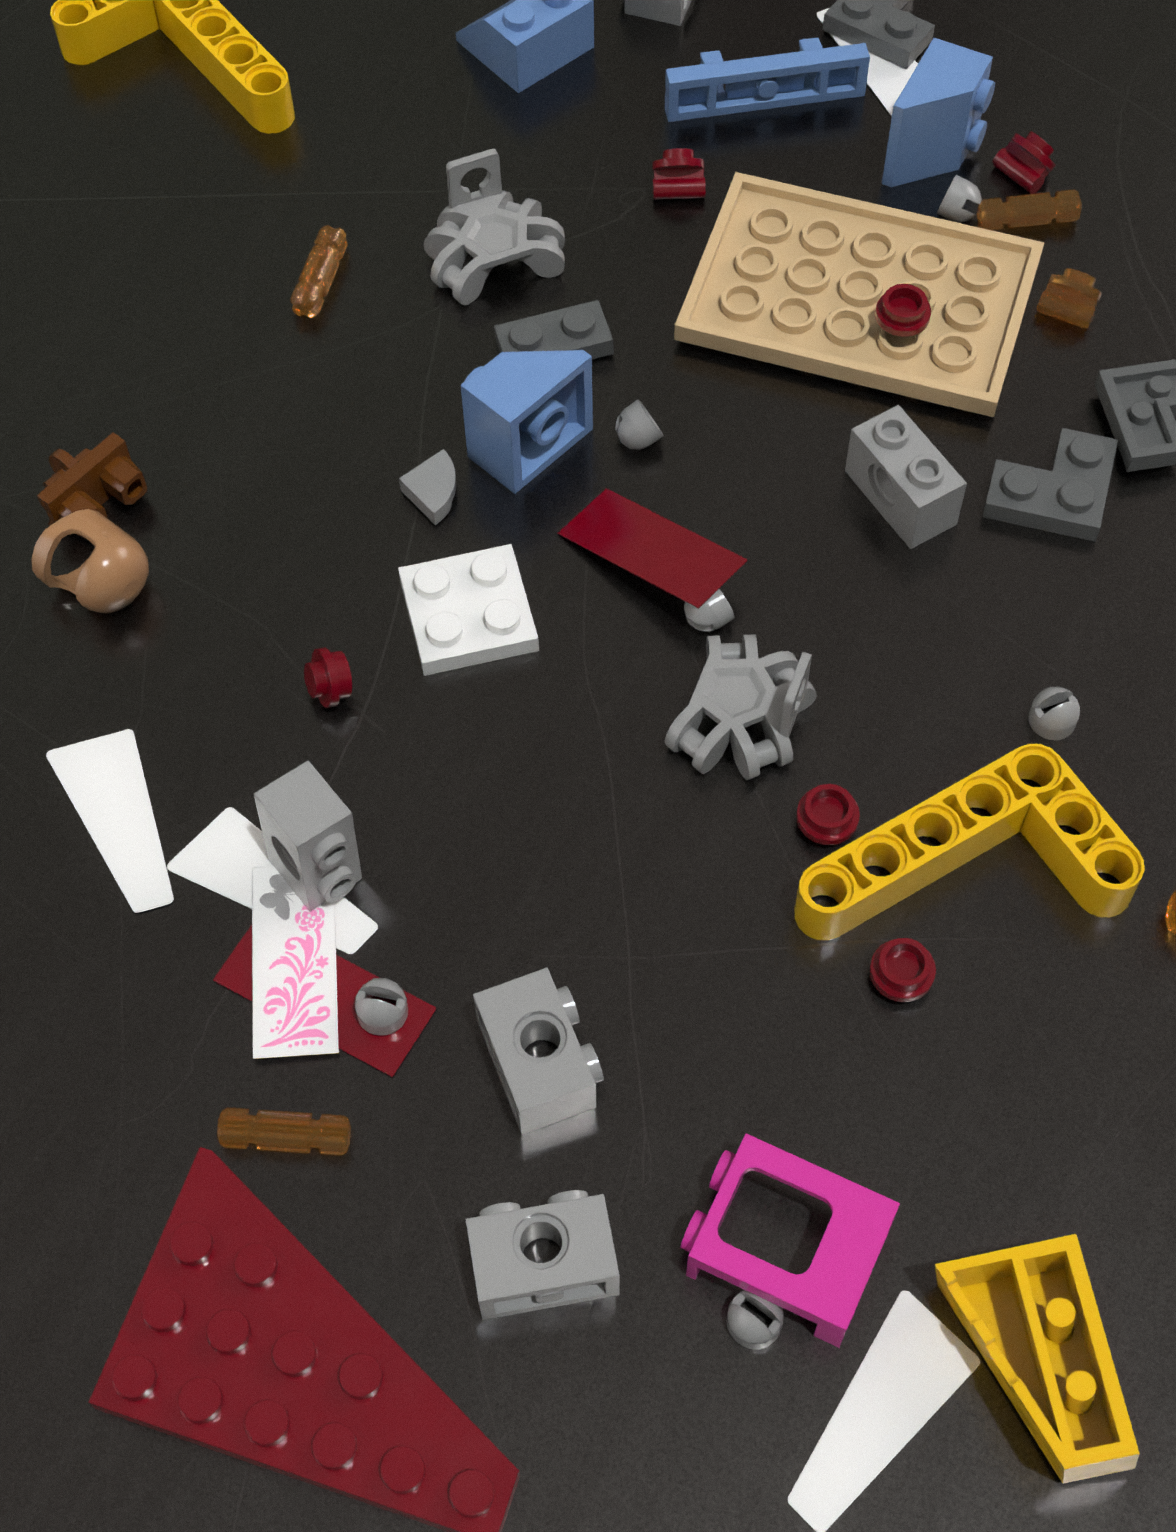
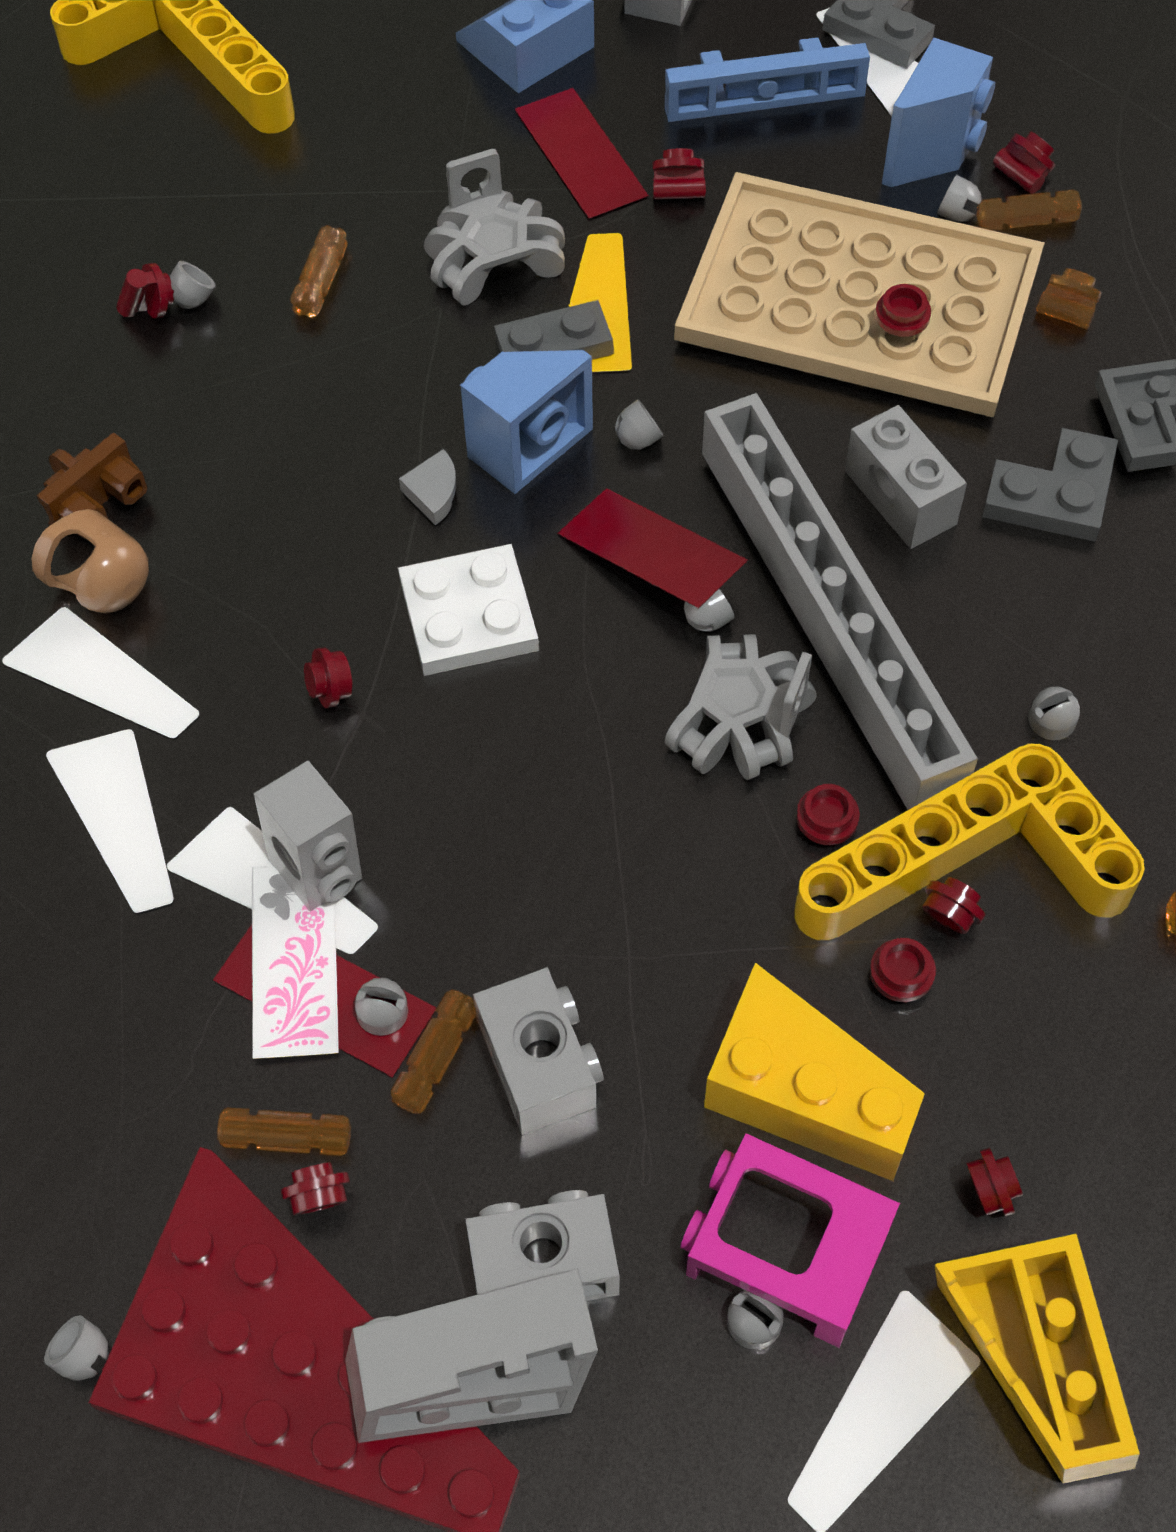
(76, 1349): none -> light grey hinge
(89, 666): none -> white sticker
(145, 291): none -> dark red plate
(190, 285): none -> light grey hinge
(316, 1189): none -> dark red plate
(434, 1052): none -> clear orange axle
(473, 1360): none -> light grey wedge
(581, 153): none -> dark red sticker
(603, 279): none -> yellow sticker
(810, 1081): none -> yellow wedge
(835, 602): none -> light grey brick
(953, 904): none -> dark red plate
(994, 1182): none -> dark red plate

